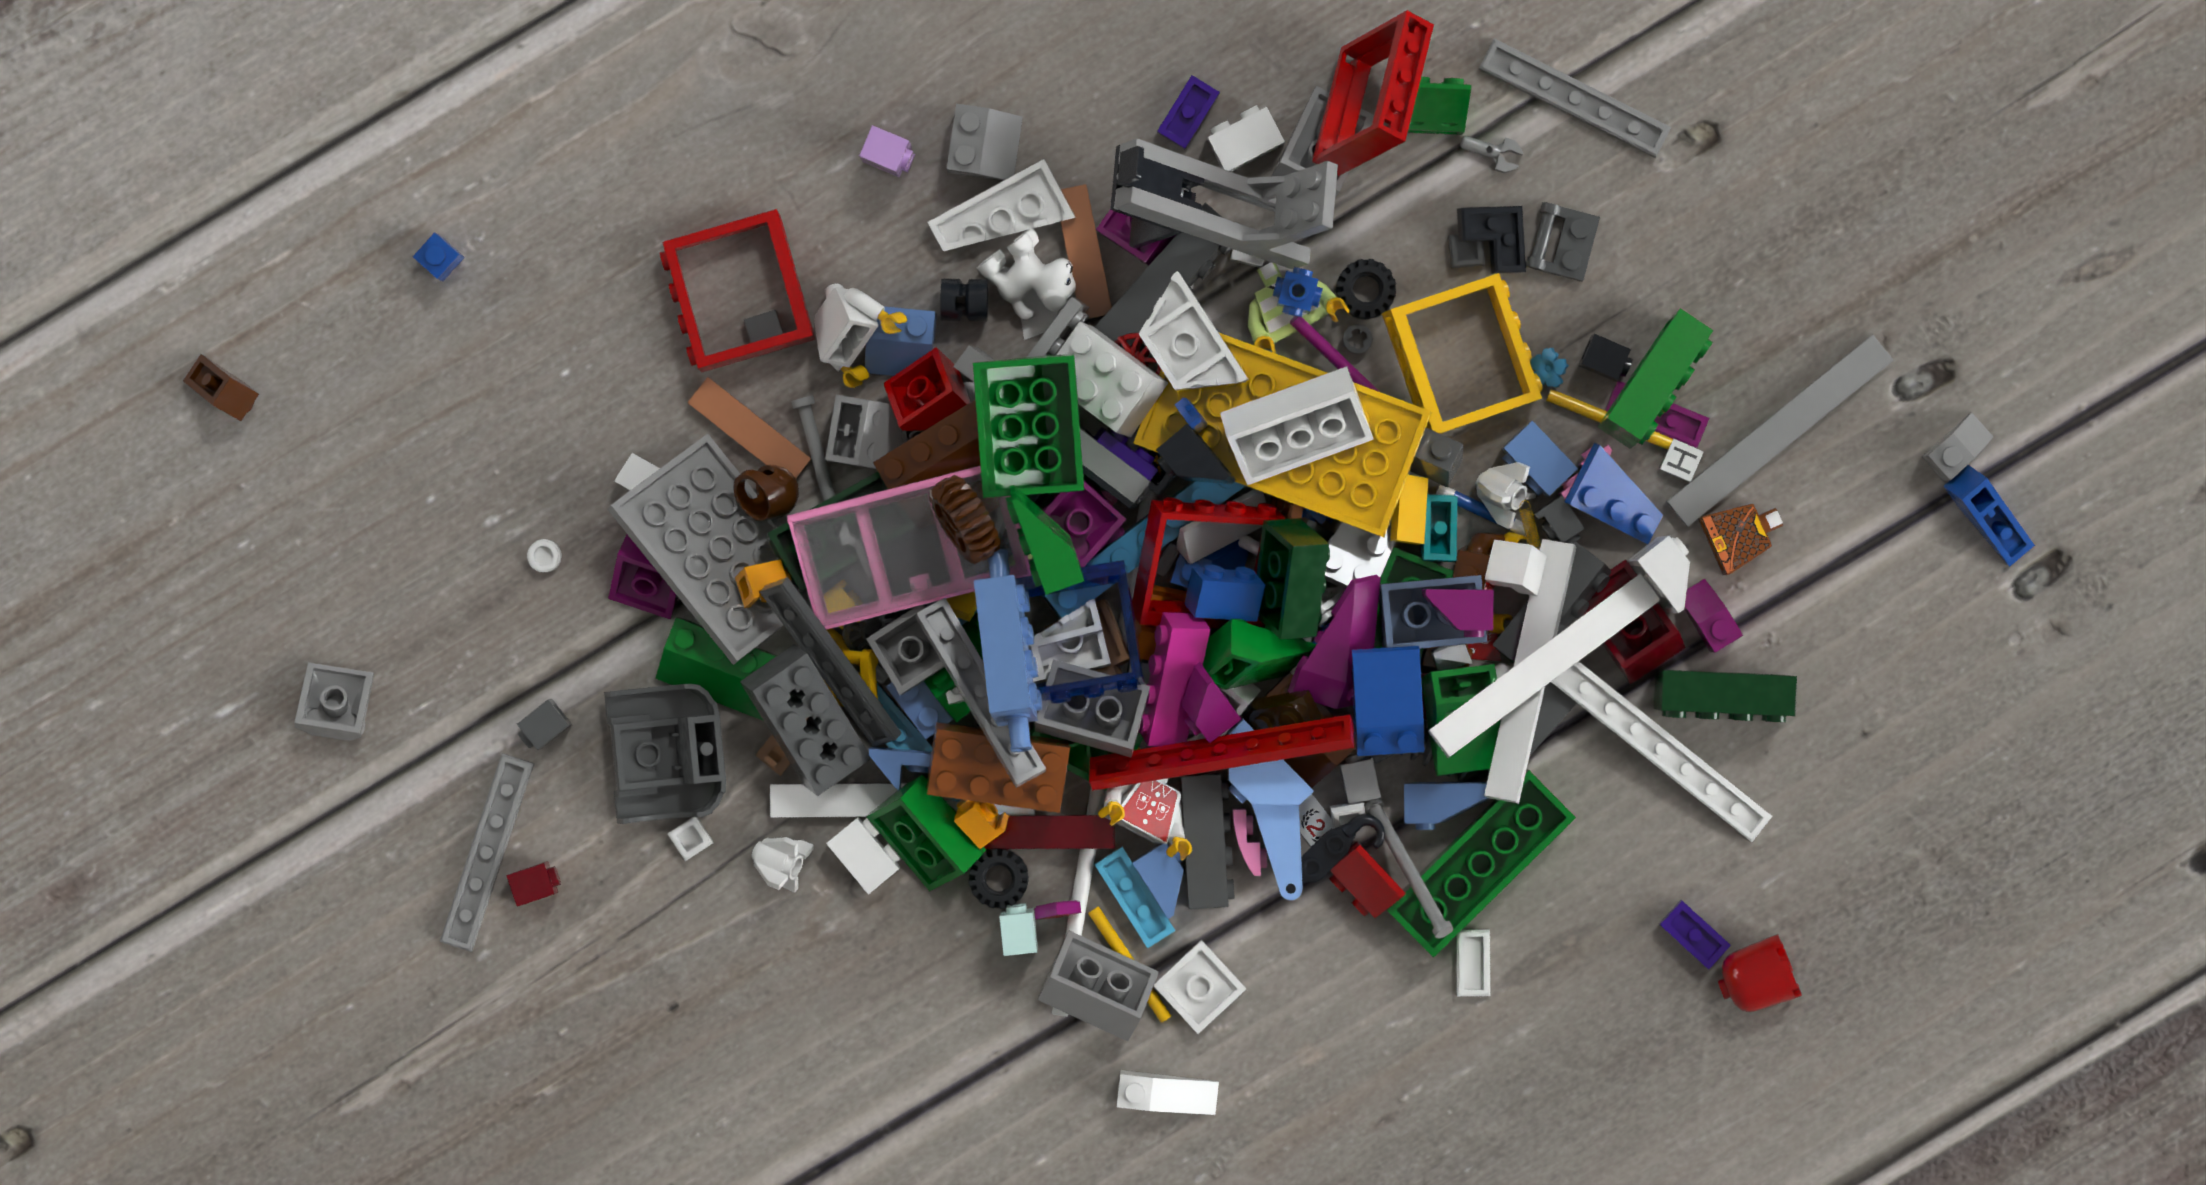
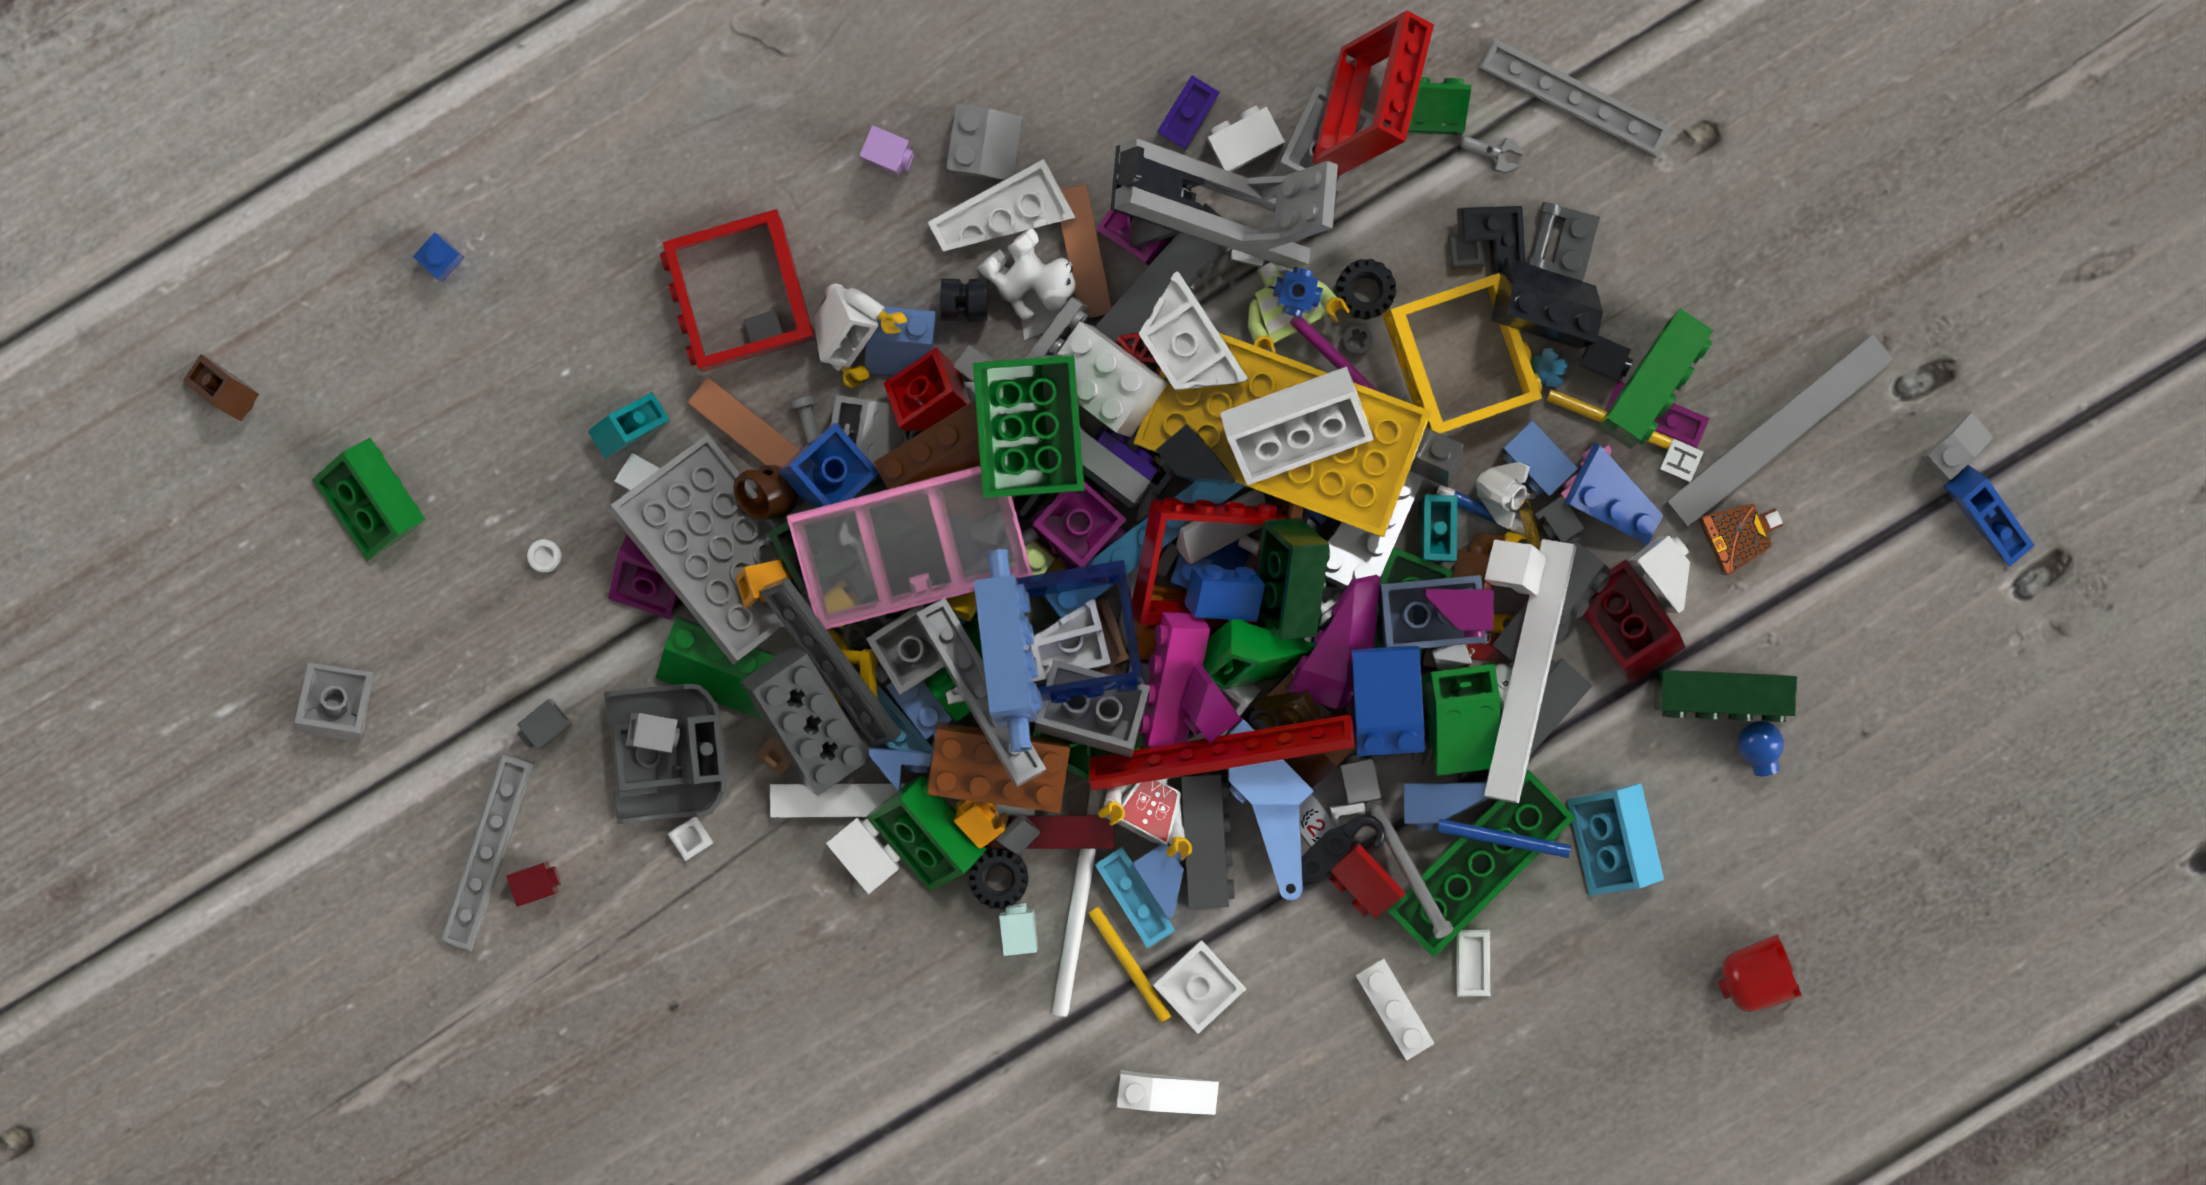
(368, 498): none -> green slope
(628, 425): none -> teal slope
(652, 733): none -> light grey brick
(781, 861): white brick -> none
(829, 469): none -> blue slope
(964, 519): reddish brown gear -> none
(1018, 834): none -> dark grey slope
(1052, 551): green slope -> none
(1057, 909): magenta tile -> none
(1098, 986): light grey slope -> none
(1191, 415): blue tile -> none
(1252, 853): bright pink slope -> none
(1394, 1009): none -> white plate
(1410, 512): yellow tile -> none
(1503, 838): none -> blue bar
(1544, 665): white tile -> none
(1547, 304): none -> black slope
(1615, 840): none -> medium azure slope
(1663, 750): white tile -> none
(1694, 934): dark purple plate -> none
(1710, 617): magenta slope -> none
(1761, 747): none -> blue piece

